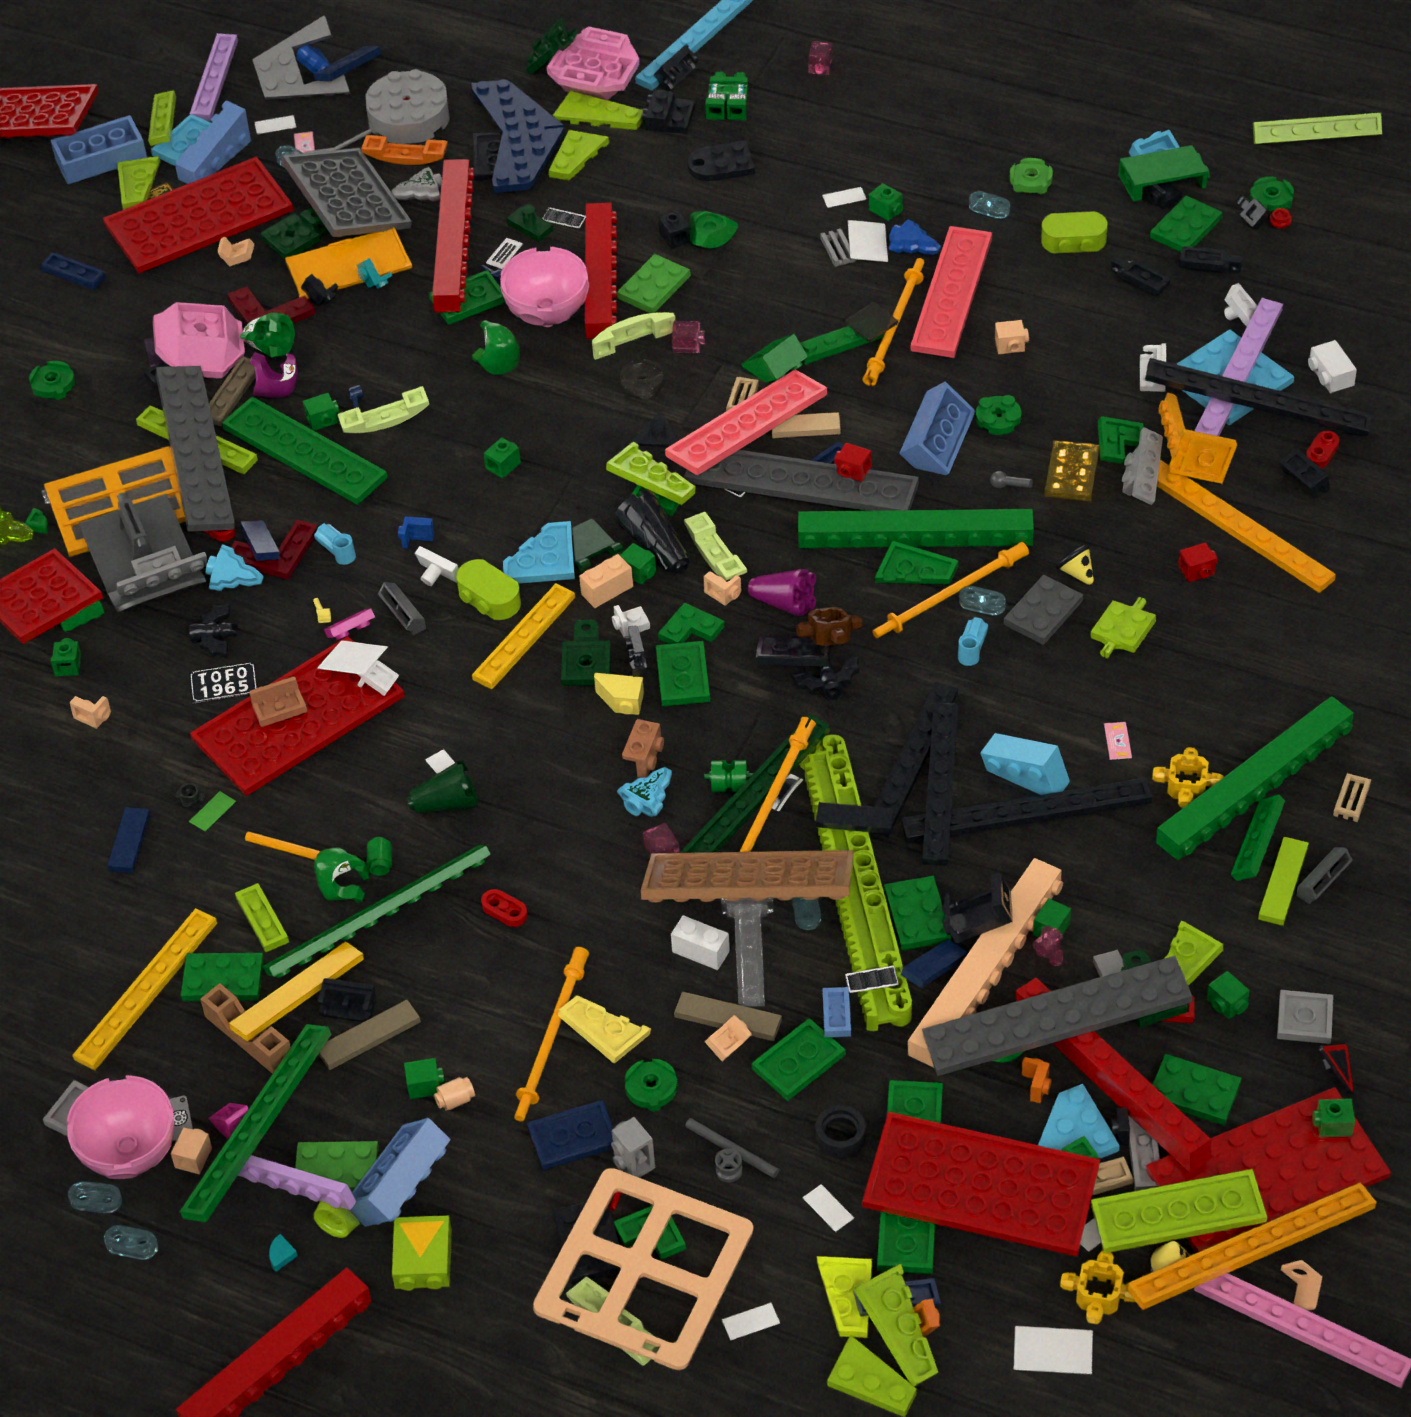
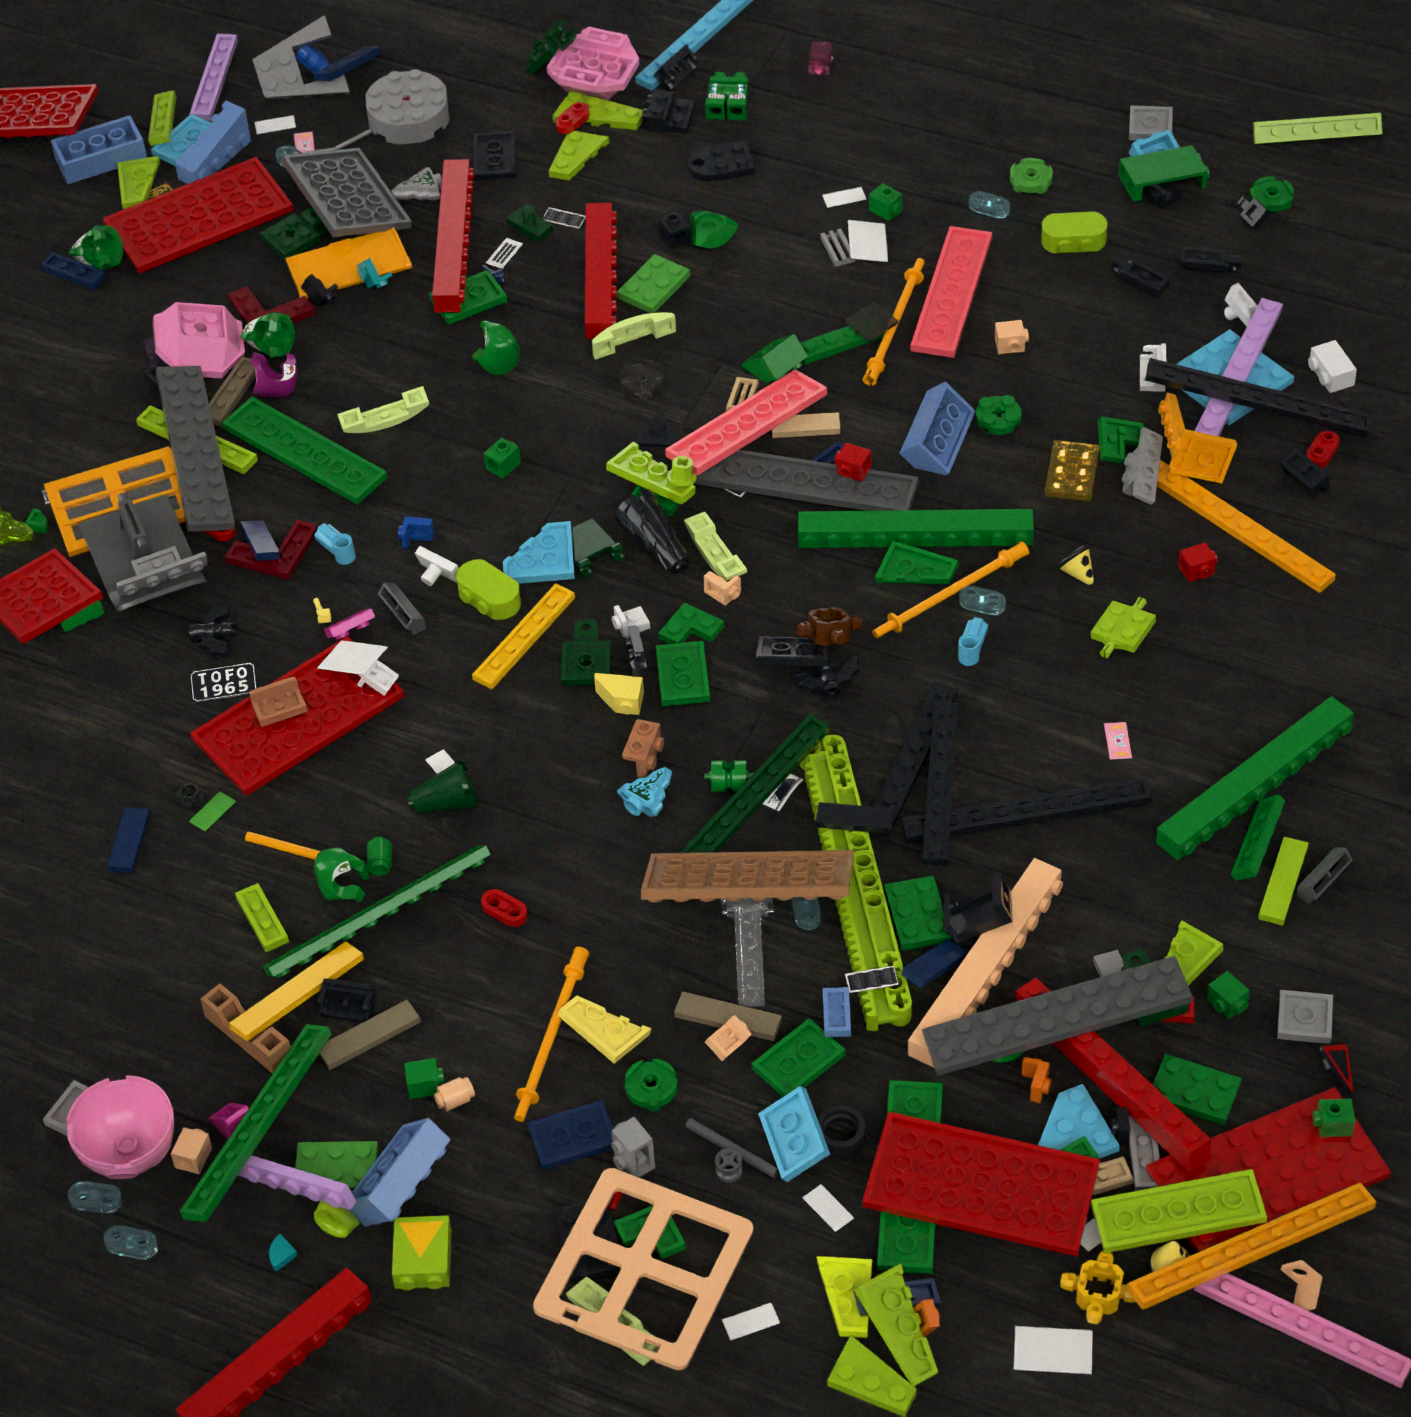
(56, 389): green plate -> none
(66, 652): green brick -> none
(88, 712): light nougat bracket -> none
(99, 248): none -> green piece
(144, 989): yellow tile -> none
(181, 1115): light grey sticker -> none
(230, 570): medium azure rock -> none
(235, 971): green plate -> none
(237, 252): light nougat bracket -> none
(321, 411): green brick -> none
(355, 394): dark blue hand -> none
(403, 153): orange slope -> none
(527, 134): dark blue wing -> none
(544, 285): bright pink rock -> none
(572, 118): none -> red plate
(606, 580): light nougat brick -> none
(641, 562): green brick -> none
(660, 840): clear pink brick -> none
(681, 472): none -> lime piece
(687, 336): clear pink brick -> none
(700, 942): white brick -> none
(786, 590): magenta cone -> none
(794, 1133): none -> medium azure plate
(797, 742): light orange bar -> none
(912, 239): blue rock -> none
(1000, 479): dark grey bar -> none
(1026, 763): medium azure wedge -> none
(1043, 609): dark grey plate -> none
(1049, 945): clear pink plate -> none
(1052, 915): green brick -> none
(1148, 120): none -> light grey plate
(1186, 224): green plate -> none
(1188, 763): yellow piece -> none
(1280, 218): red plate -> none
(1347, 812): tan tile -> none

